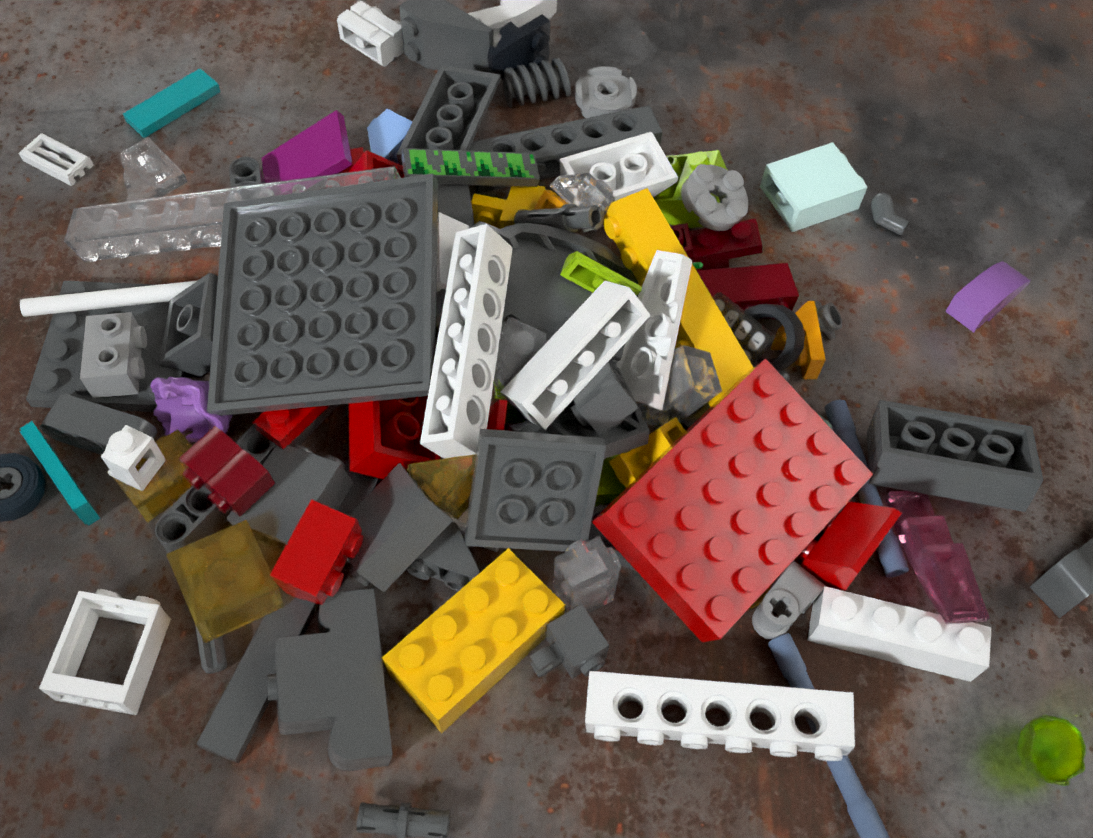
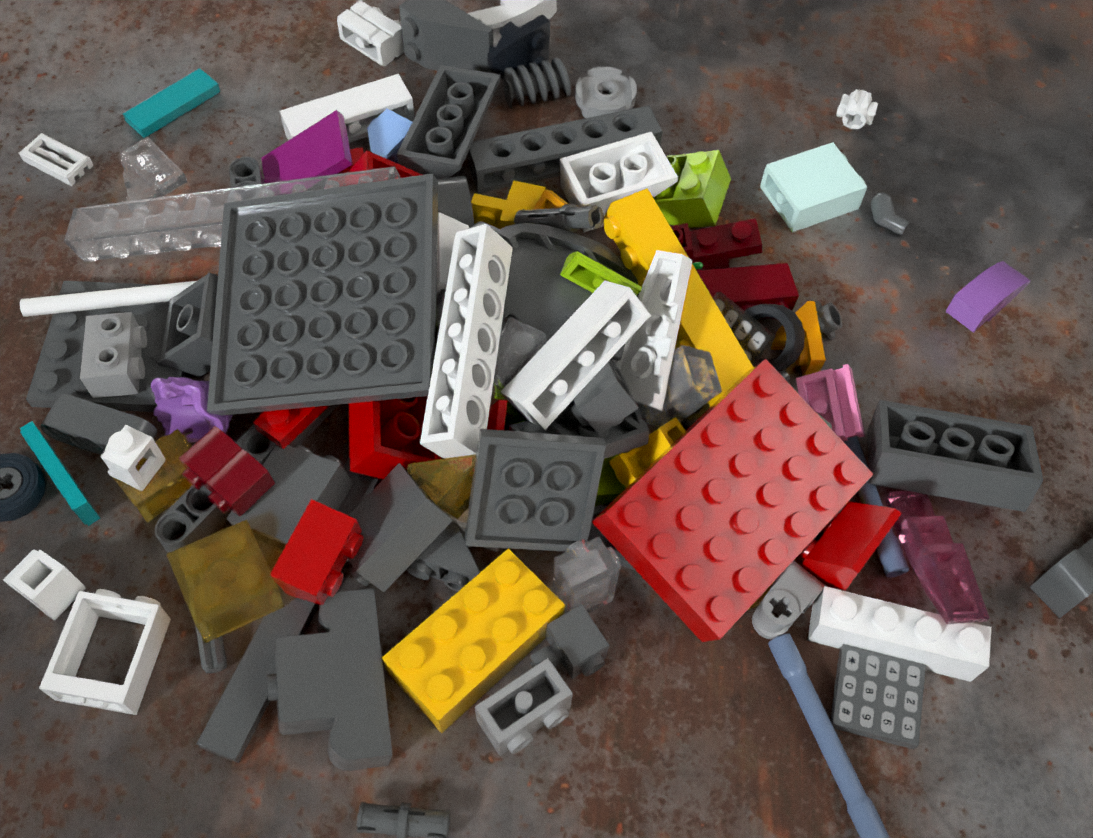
(45, 583): none -> white brick
(356, 104): none -> white brick
(472, 167): tile -> none
(524, 707): none -> light grey brick
(584, 191): clear wing -> none
(726, 186): light grey plate -> none
(828, 709): white brick -> none
(835, 399): none -> bright pink plate
(857, 109): none -> white gear
(878, 696): none -> tile
(1051, 750): clear neon green hair -> none

